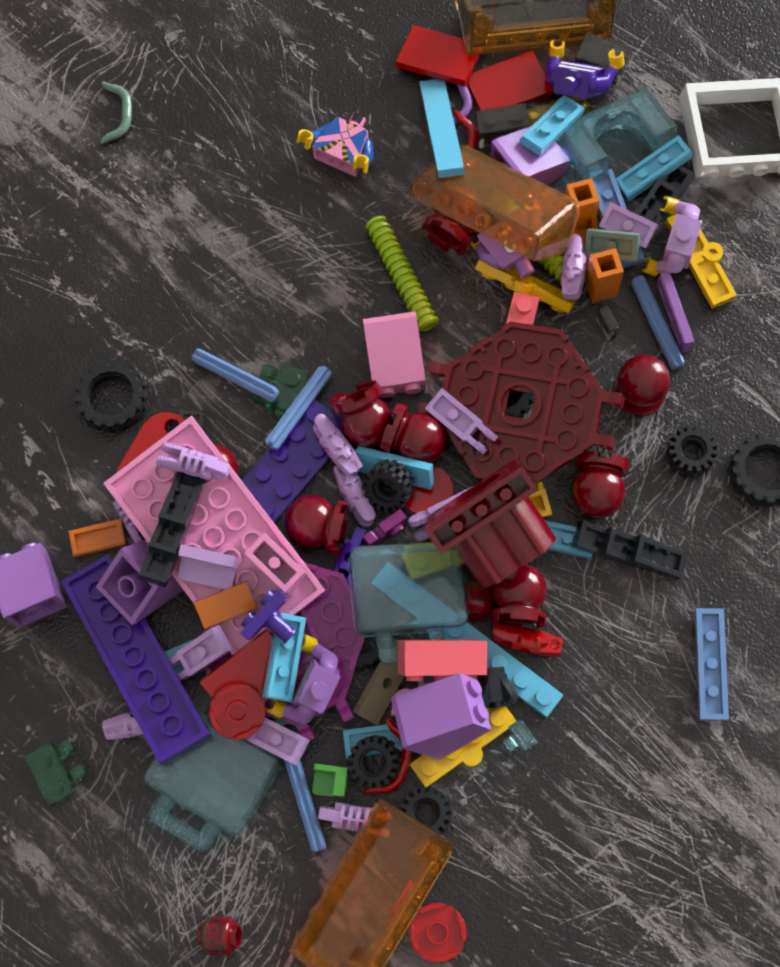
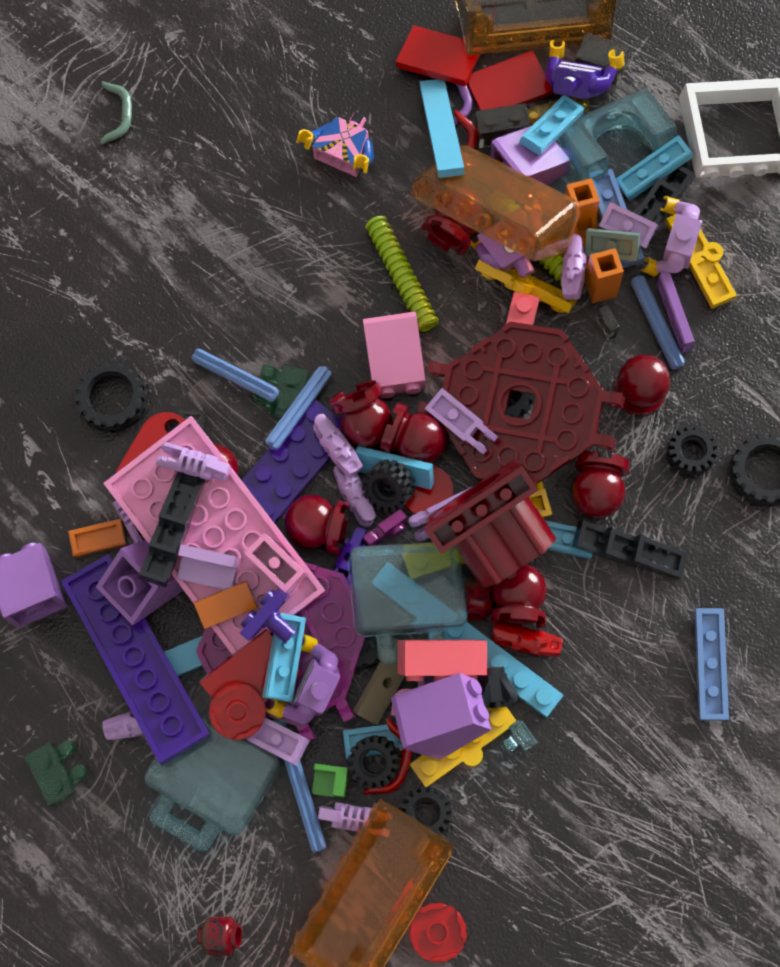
(201, 652): lavender hinge -> none

